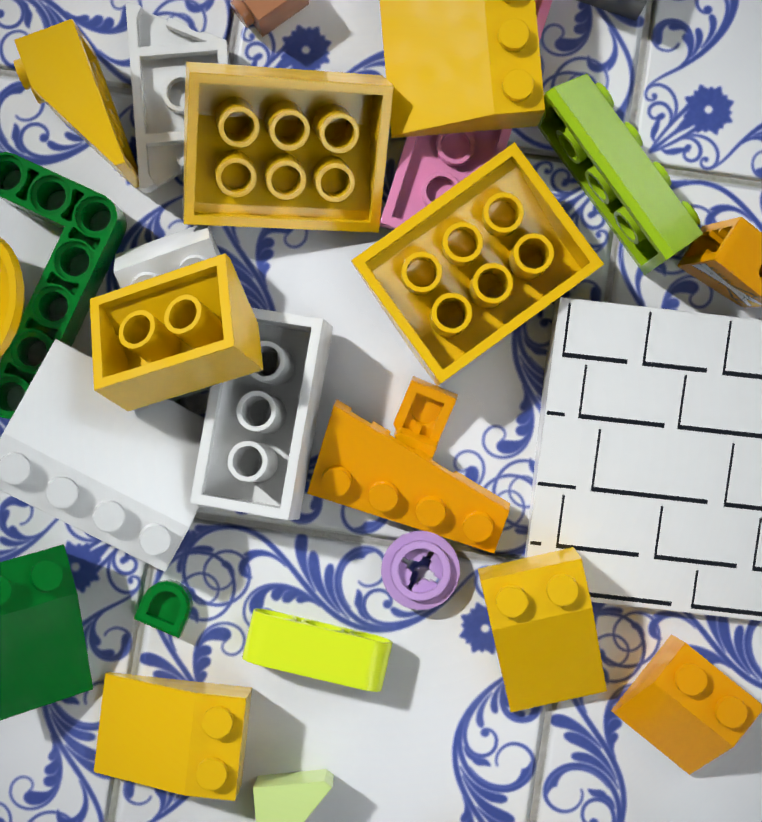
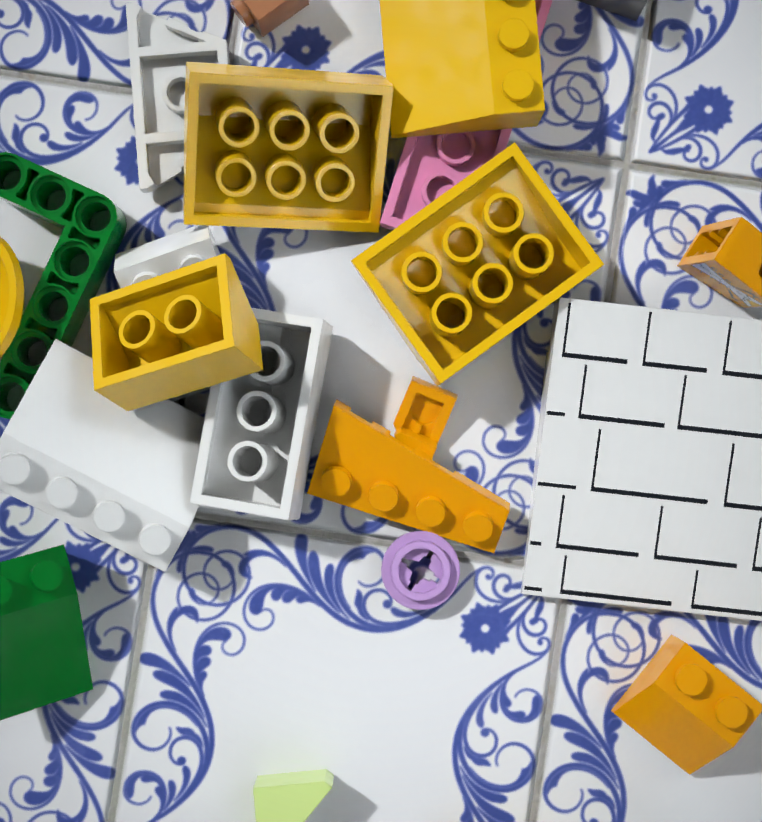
(69, 79): yellow slope -> none
(166, 607): green tile -> none
(174, 734): yellow slope -> none
(317, 650): neon yellow beam -> none
(543, 629): yellow slope -> none
(617, 173): lime slope -> none

